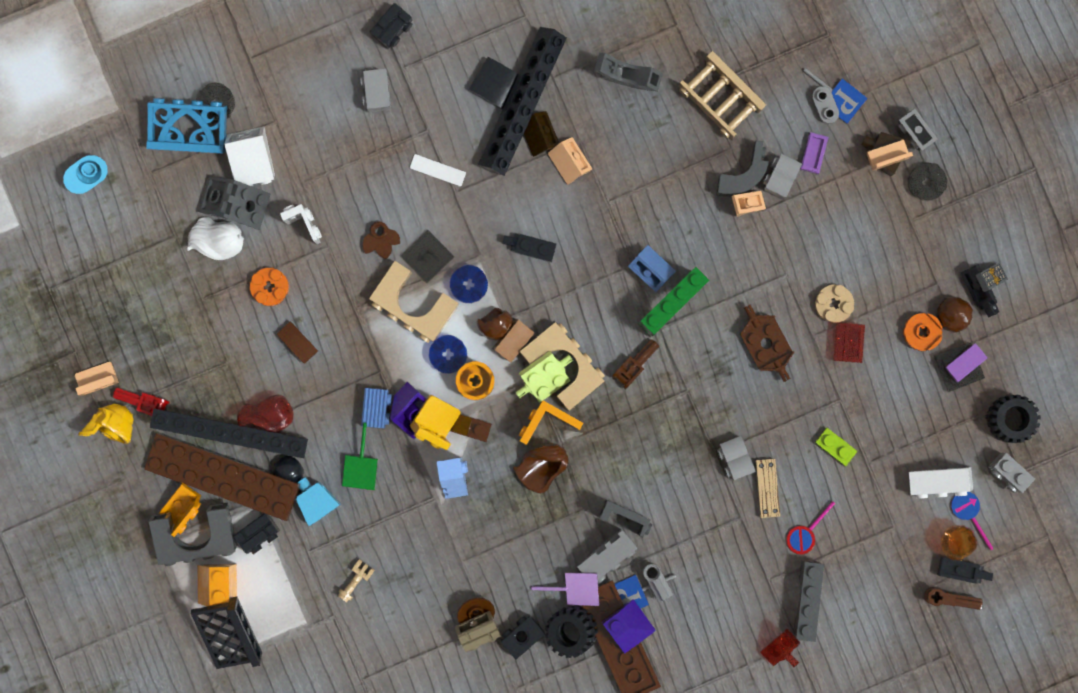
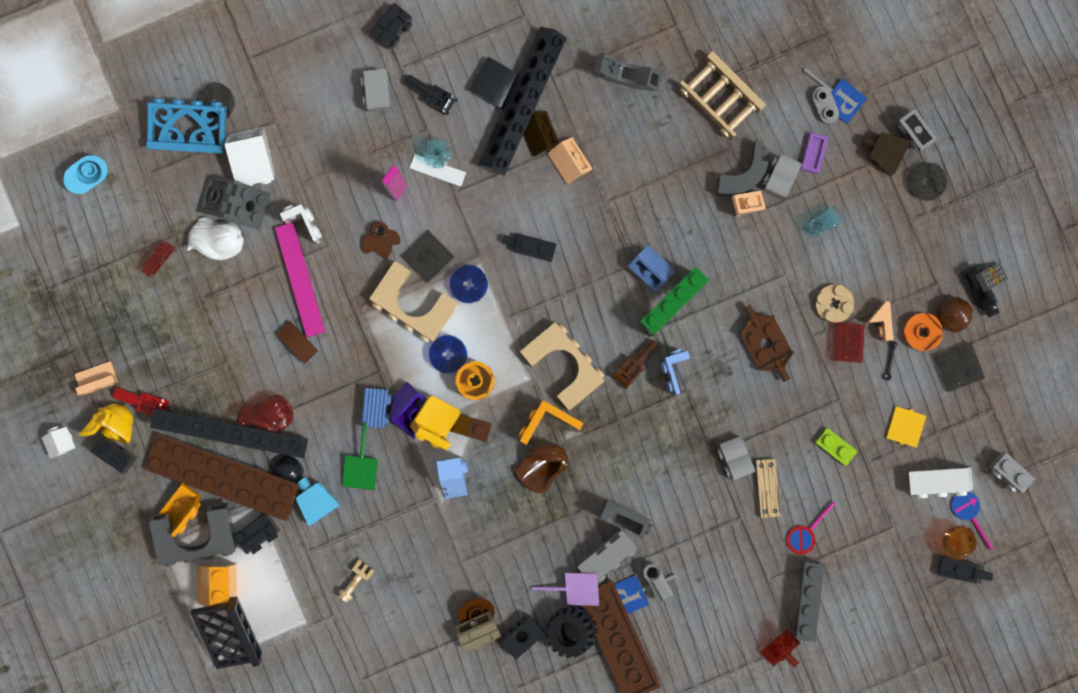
(58, 441): none -> white brick
(113, 454): none -> black brick
(154, 263): none -> clear red plate
(260, 280): orange plate -> none
(300, 280): none -> dark pink tile
(394, 183): none -> dark pink tile
(434, 96): none -> black connector
(434, 147): none -> clear light blue brick
(495, 324): reddish brown hair -> none
(513, 341): medium nougat hinge -> none
(544, 376): yellowish green plate -> none
(628, 626): dark purple slope -> none
(675, 356): none -> light blue bracket
(826, 220): none -> clear light blue piece
(883, 316): none -> light nougat slope
(887, 376): none -> black hinge
(888, 155): light nougat panel -> none
(906, 426): none -> yellow piece
(952, 599): reddish brown connector -> none
(966, 362): medium lavender tile -> none
(1028, 413): black tyre -> none

